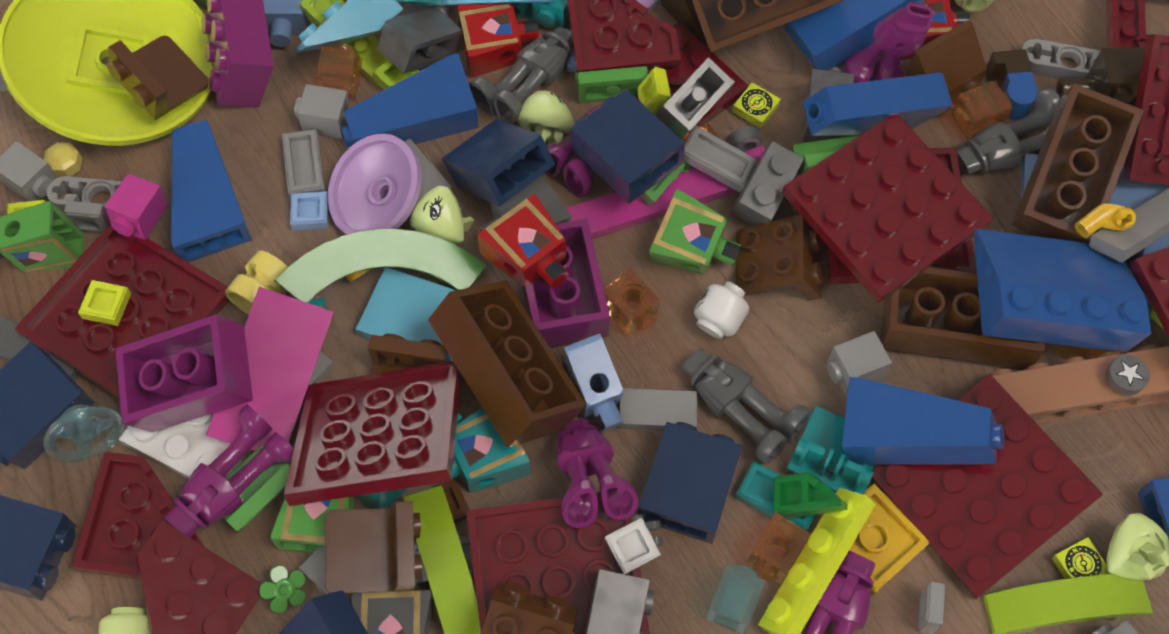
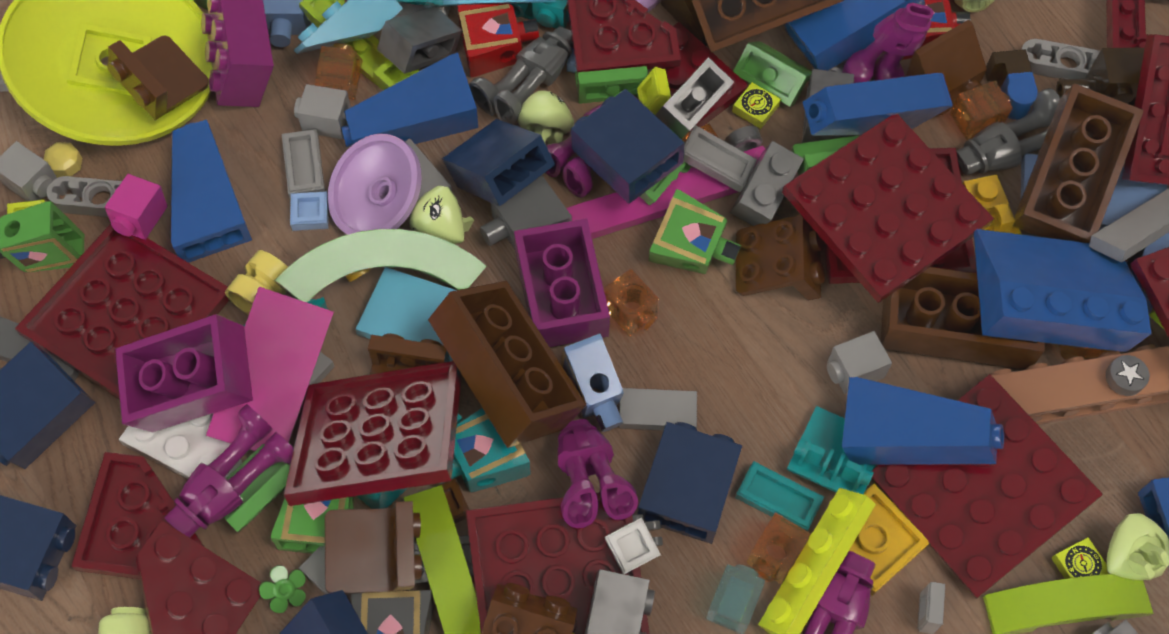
(82, 425): clear light blue piece -> none
(87, 216): light grey tile -> none
(104, 303): neon yellow tile -> none
(526, 244): red torso -> none
(721, 310): white head -> none
(727, 385): dark grey piece -> none
(772, 71): none -> bright green panel
(803, 496): green tile -> none
(993, 198): none -> yellow hinge
(1107, 217): yellow arm -> none

